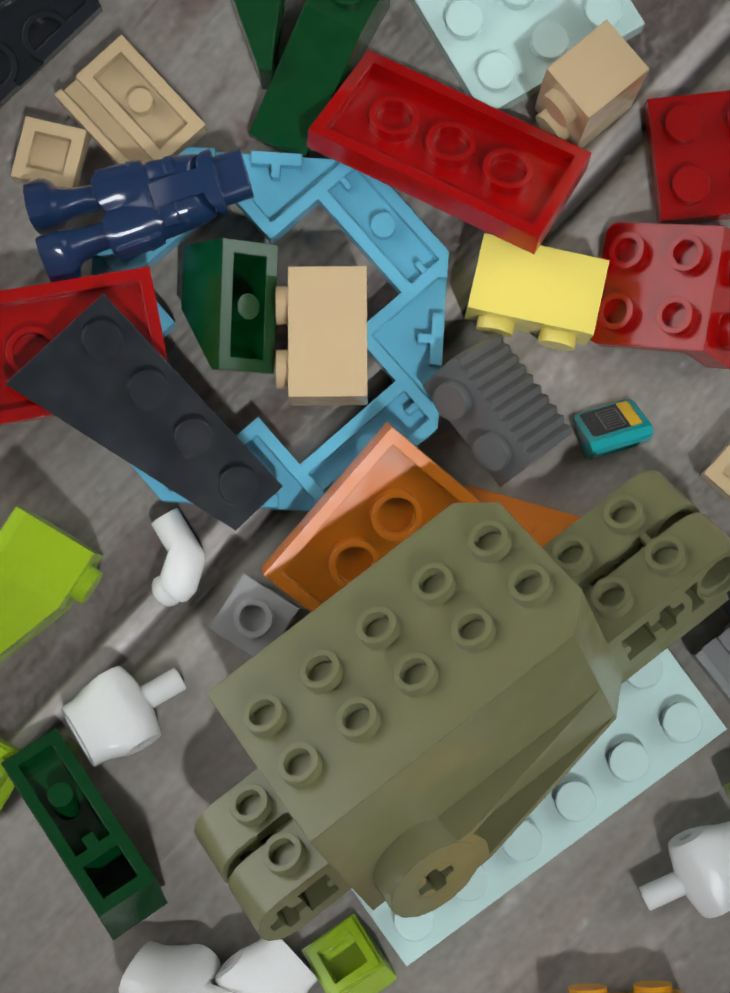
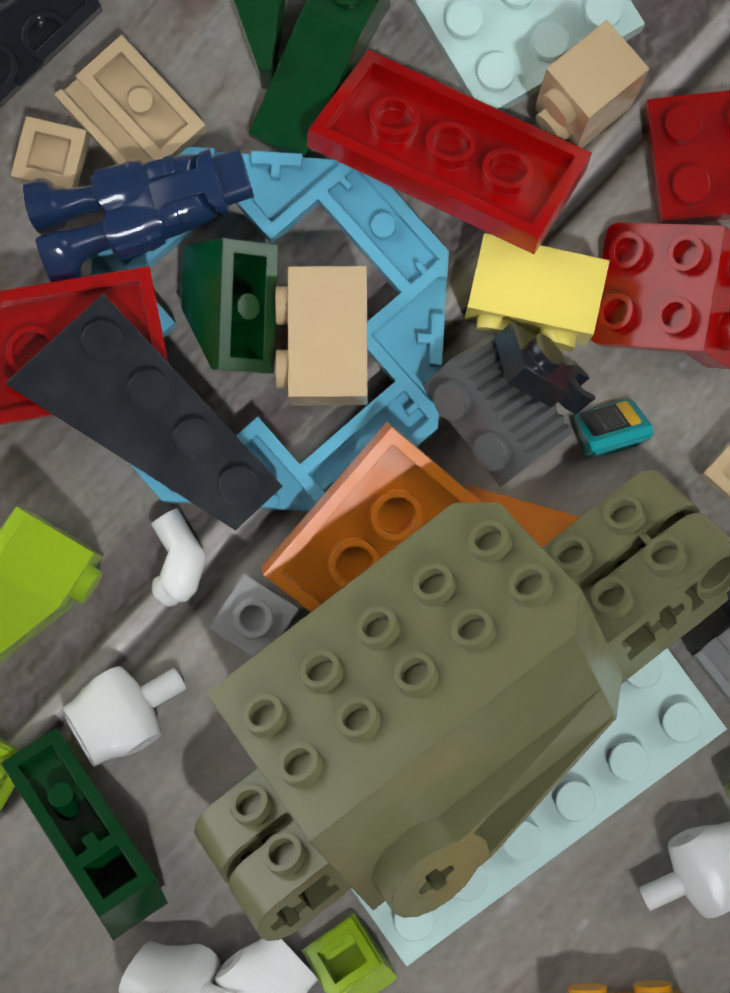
(539, 369): none -> black plate

